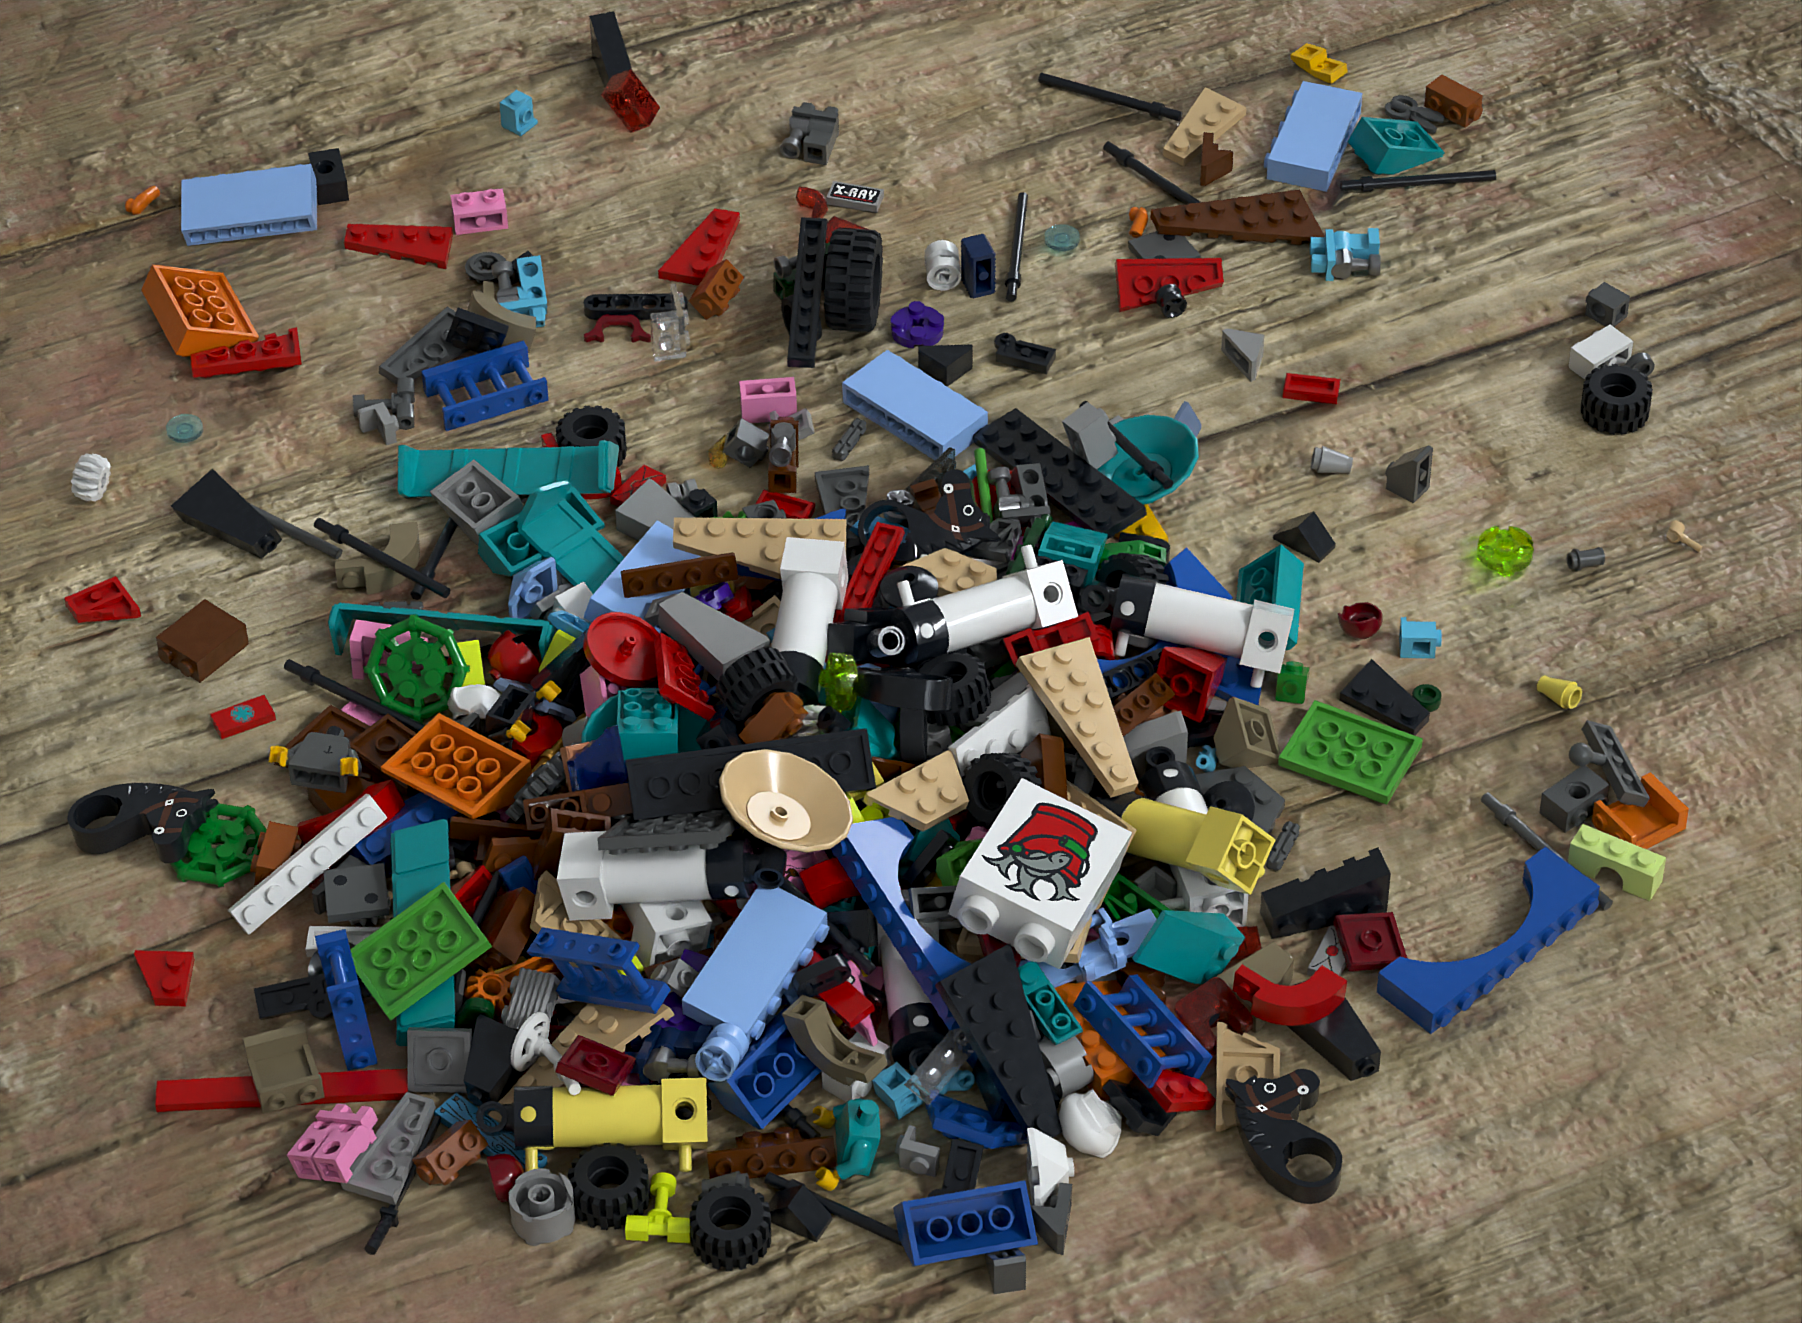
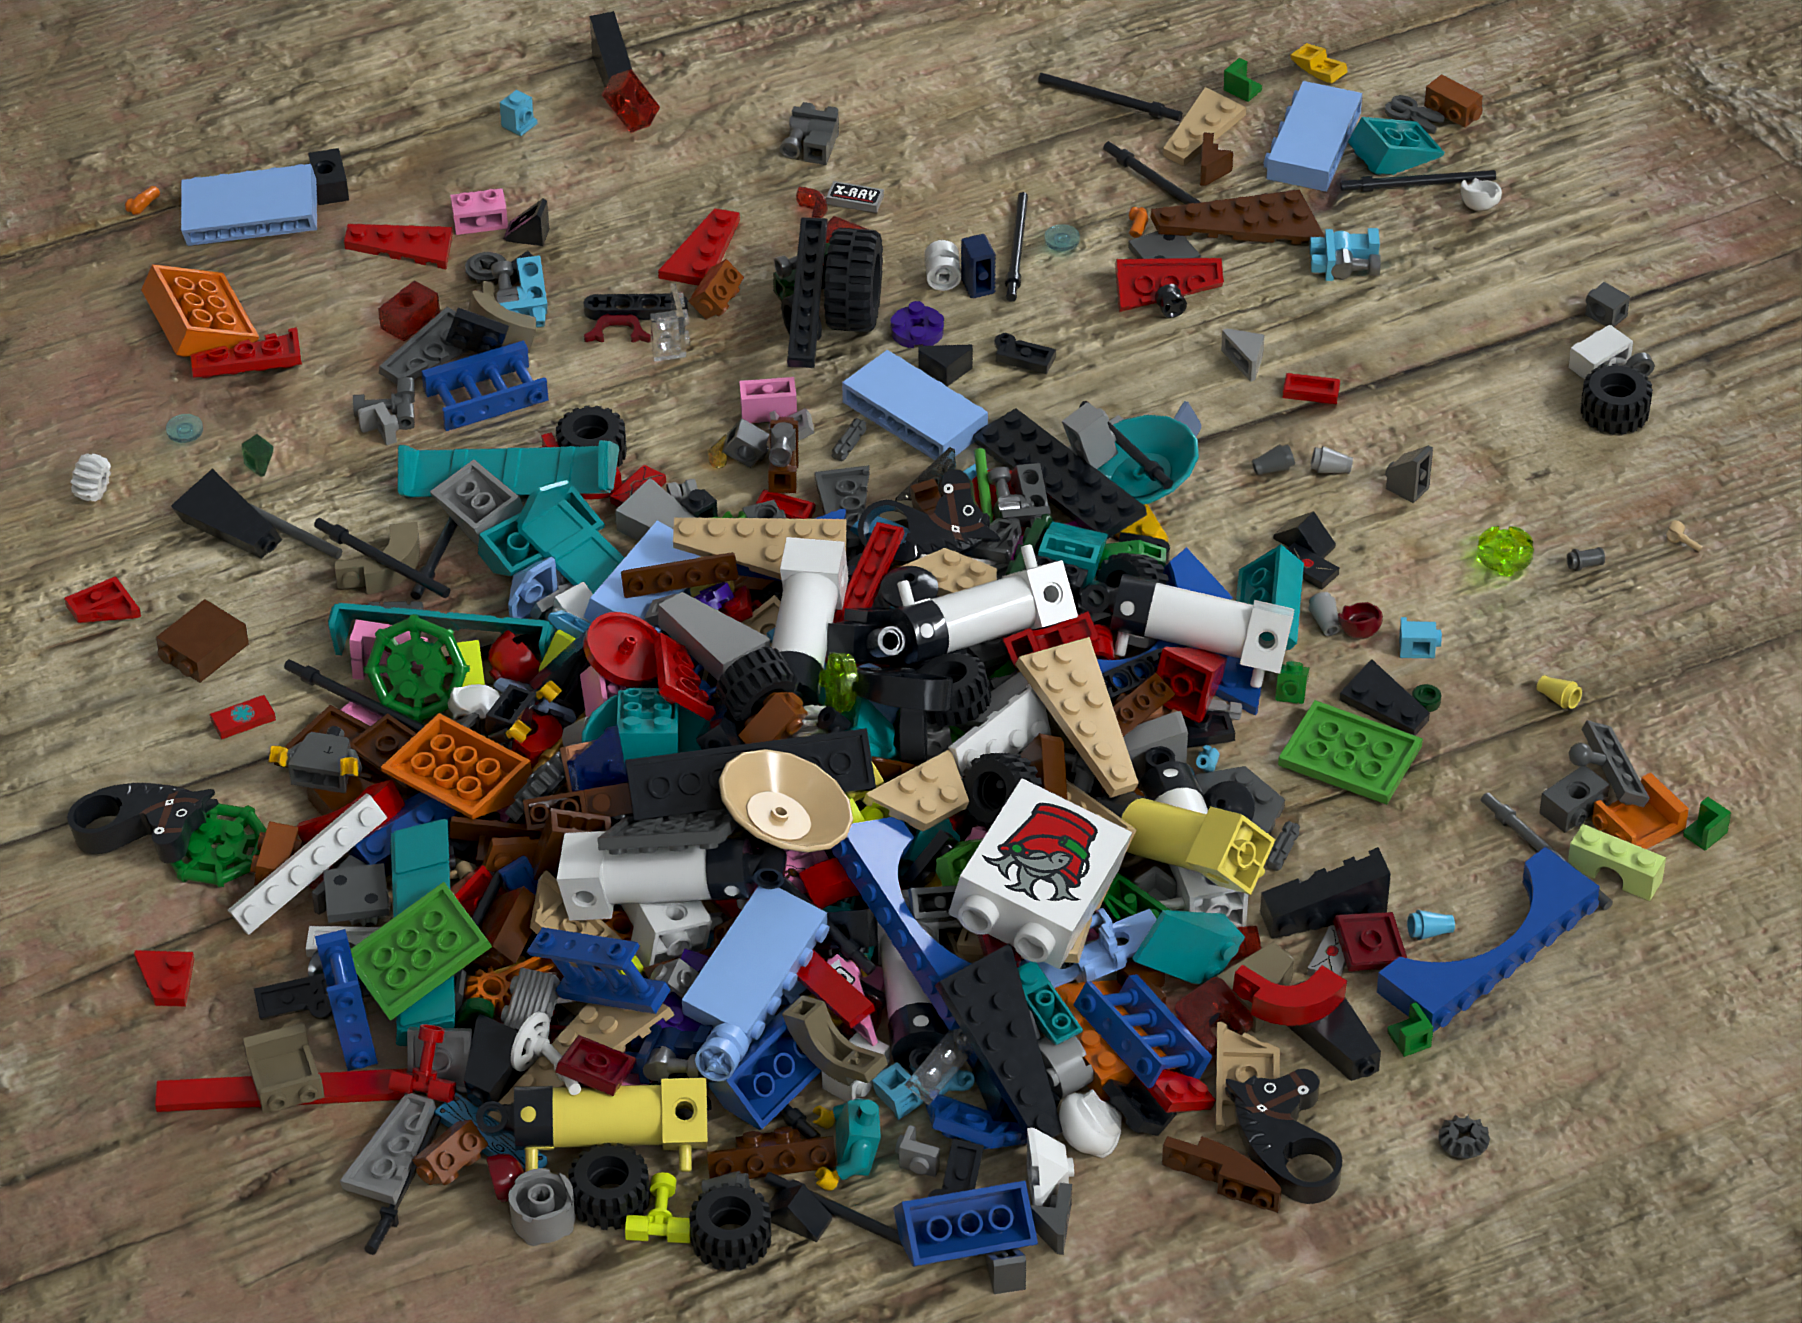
(257, 454): none -> clear green slope
(333, 1143): bright pink hips -> none
(409, 310): none -> clear red brick
(424, 1077): none -> red bar
(530, 226): none -> black slope
(821, 976): black beam -> none
(900, 496): flat silver wheel -> none
(1235, 1173): none -> reddish brown slope
(1238, 83): none -> green panel
(1246, 736): dark tan slope -> none
(1275, 460): none -> dark grey cone
(1316, 569): none -> black tile
(1325, 613): none -> light grey cone
(1412, 1034): none -> green panel
(1429, 924): none -> medium azure cone
(1465, 1146): none -> dark grey gear
(1480, 194): none -> white hair
(1710, 826): none -> green panel

